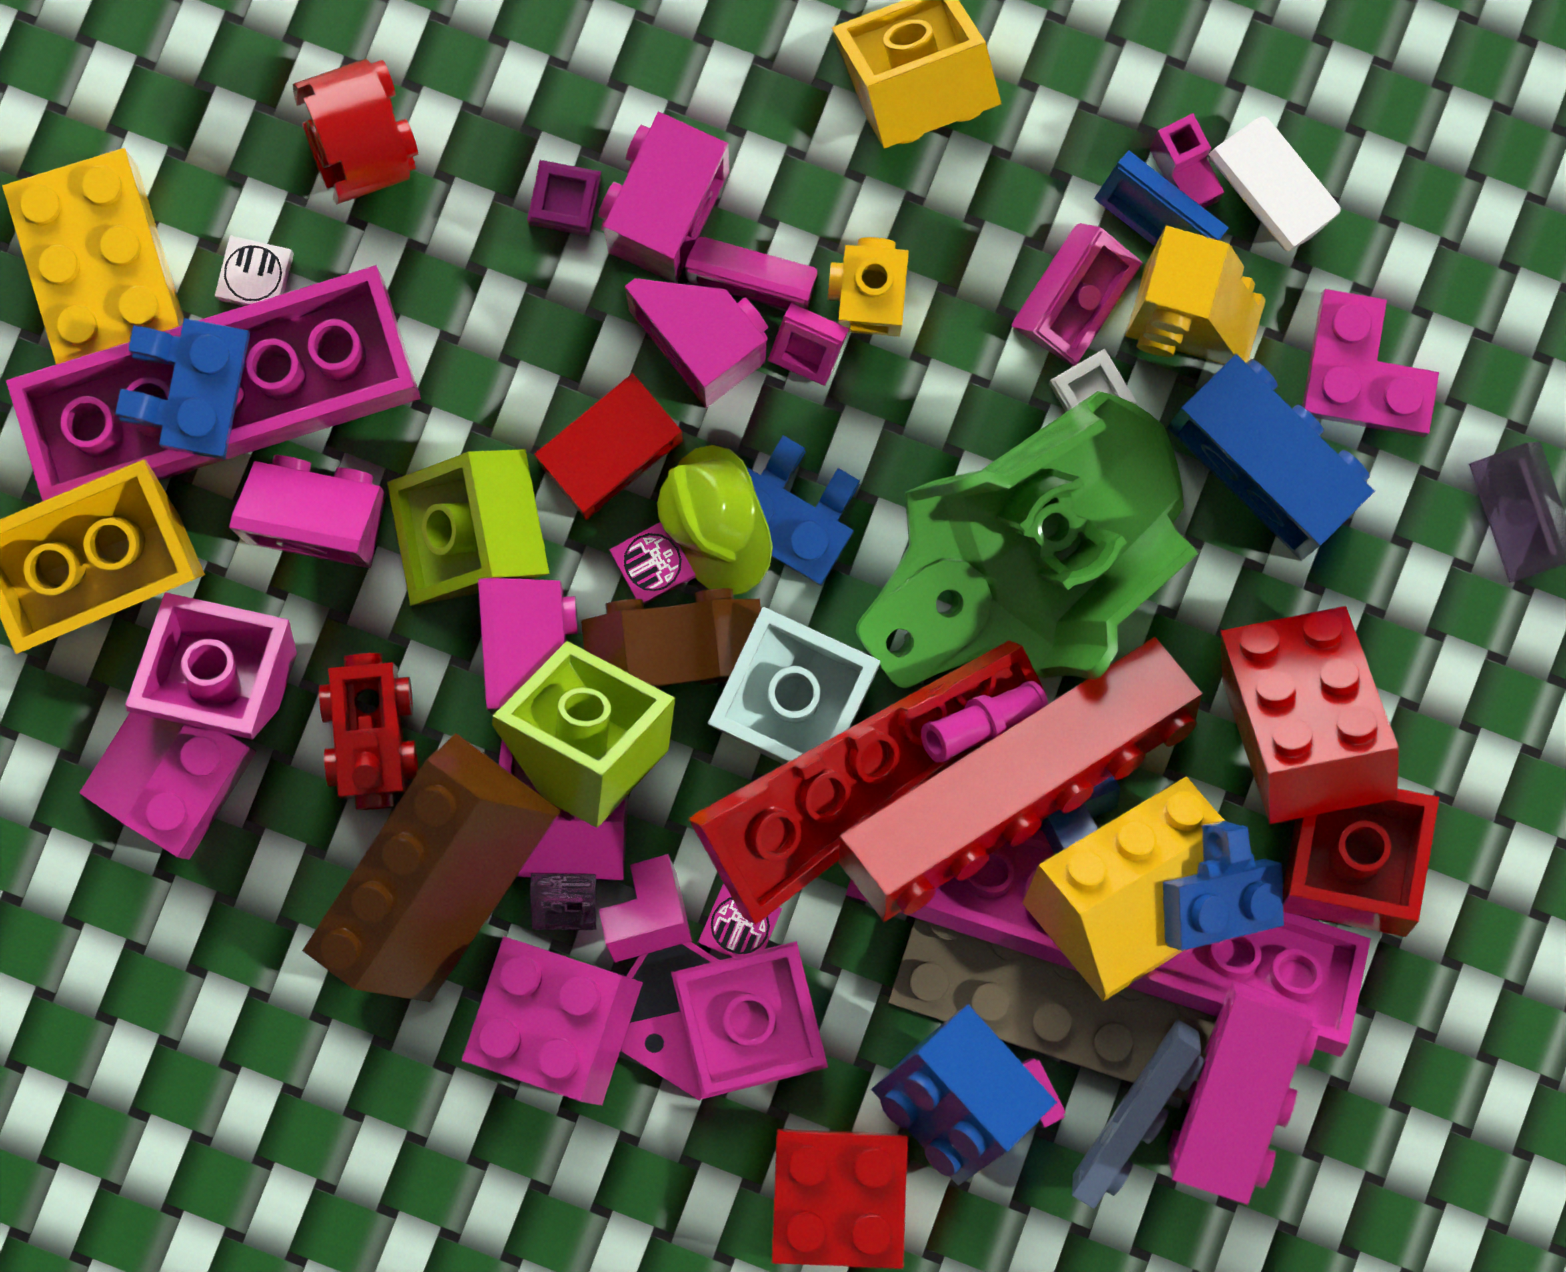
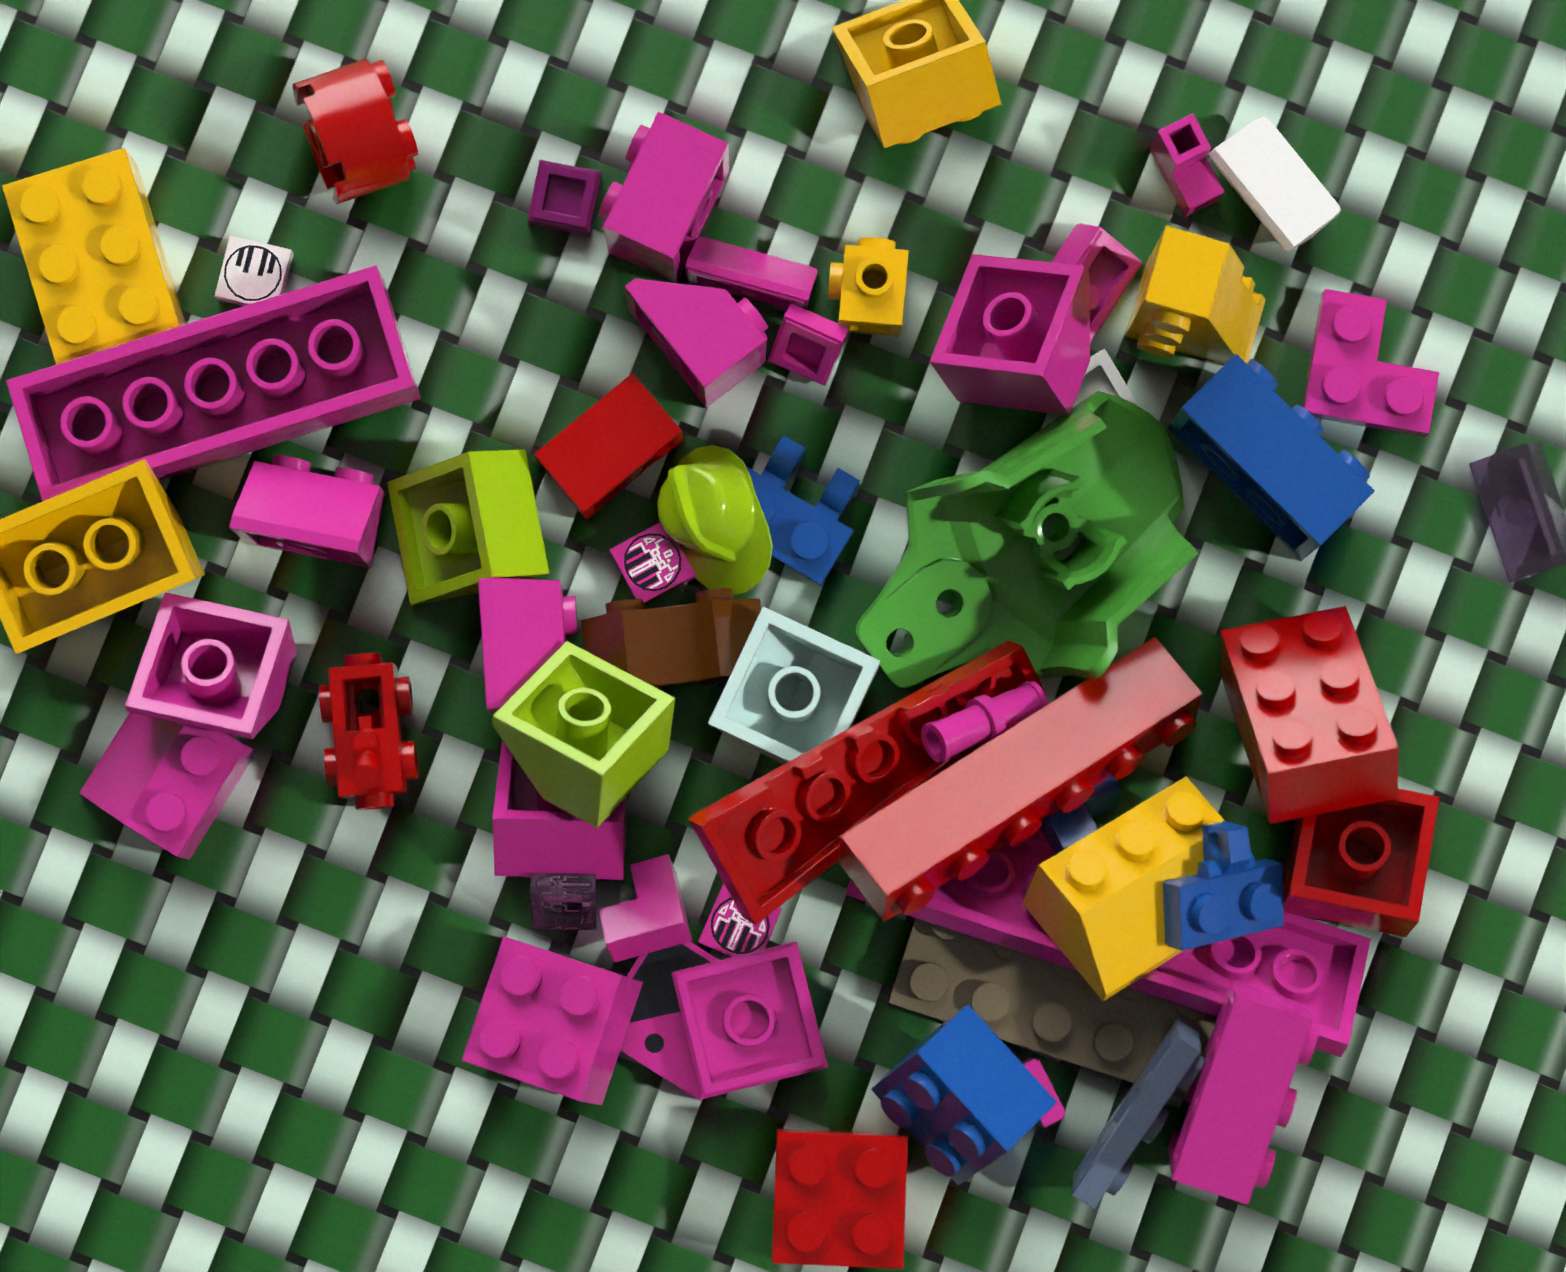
(202, 389): blue plate -> none
(432, 875): reddish brown slope -> none
(1017, 335): none -> dark pink slope
(1151, 202): blue tile -> none

